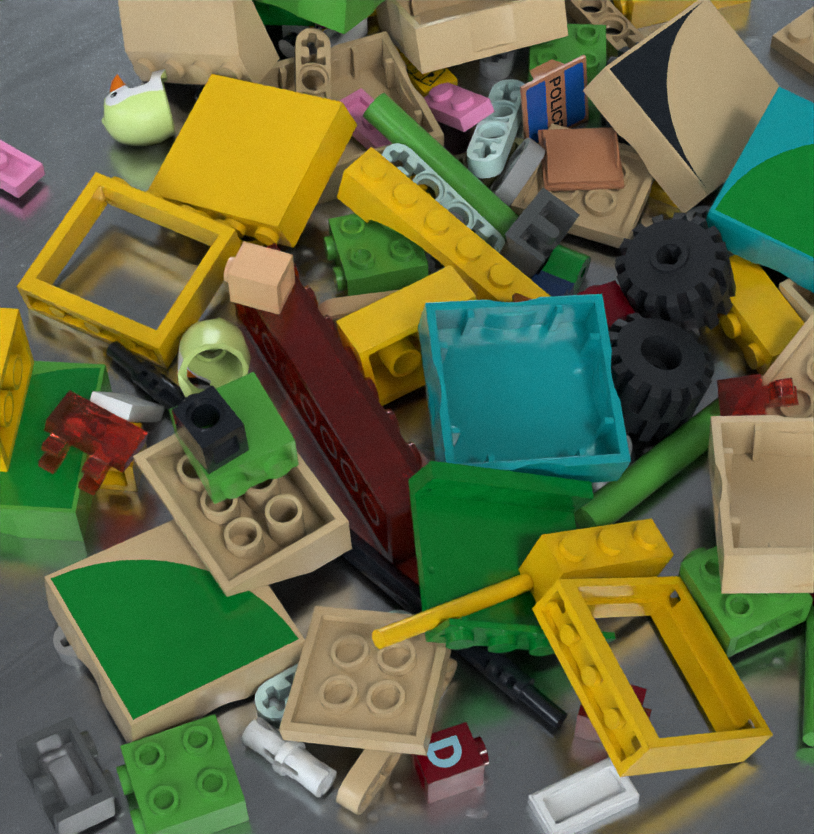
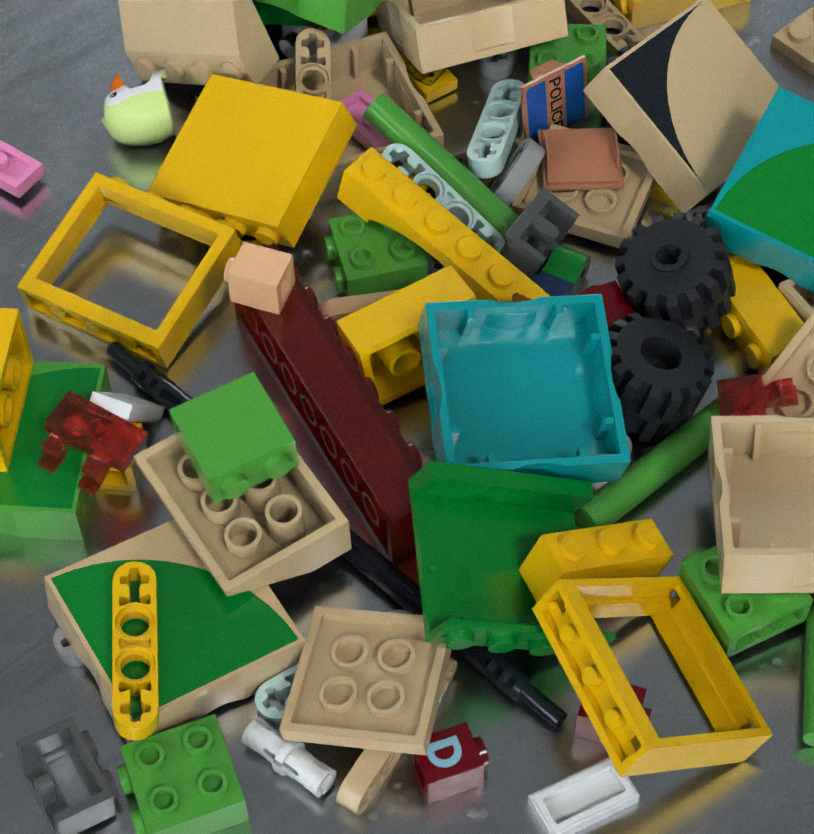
(135, 648): none -> yellow beam
(212, 352): yellowish green piece -> none
(212, 445): black brick -> none
(453, 609): yellow bar -> none
(458, 106): bright pink plate -> none

